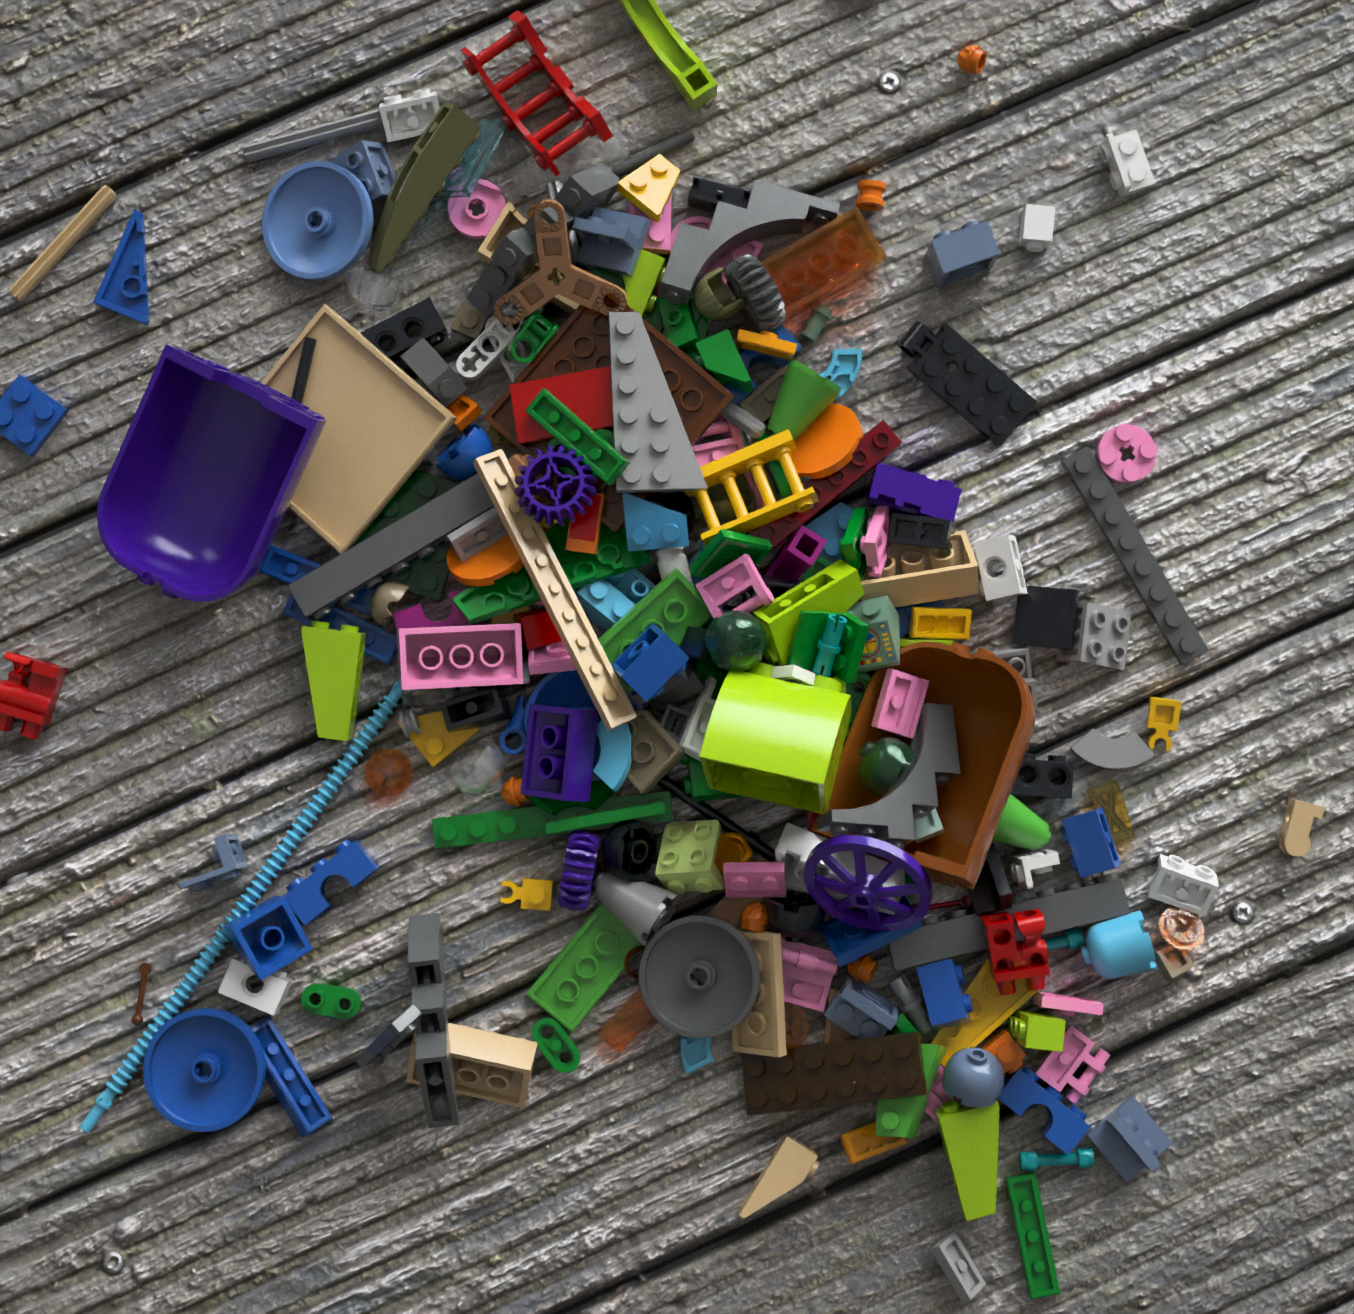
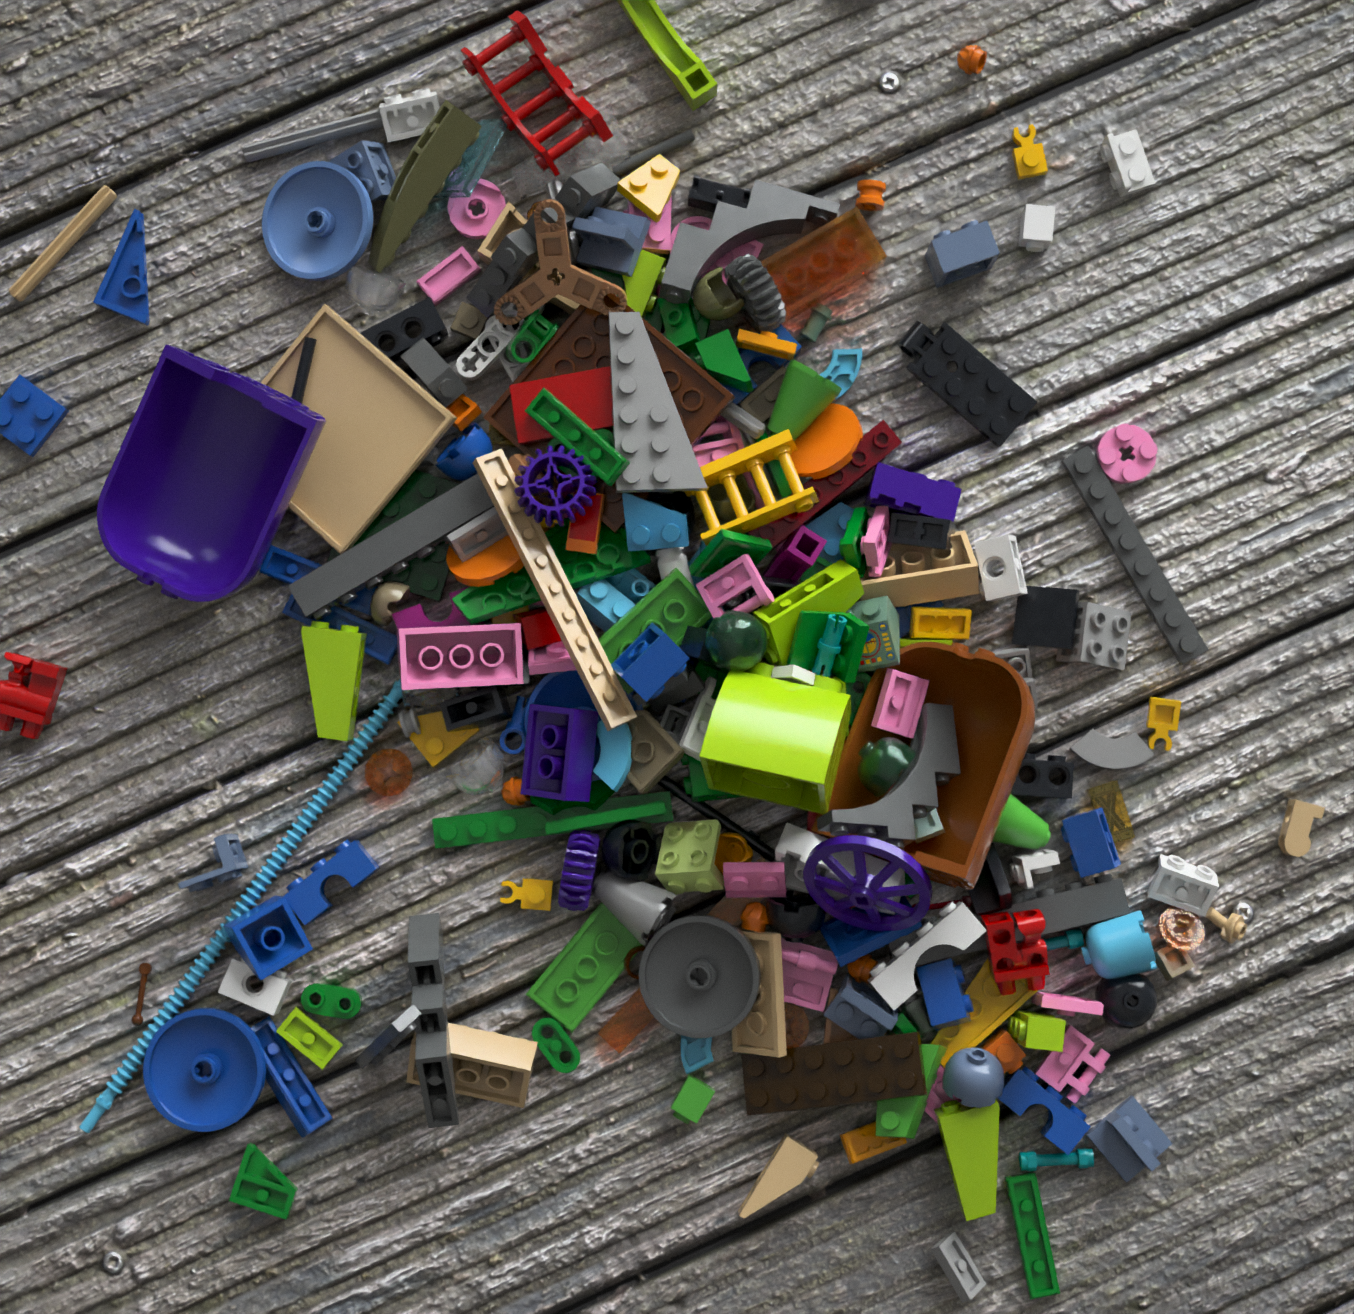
(262, 1185): none -> green wing
(309, 1038): none -> lime plate
(448, 276): none -> bright pink tile
(692, 1099): none -> bright green brick
(896, 978): none -> white arch
(1028, 157): none -> yellow plate
(1135, 990): none -> black cylinder
(1232, 928): none -> tan plate

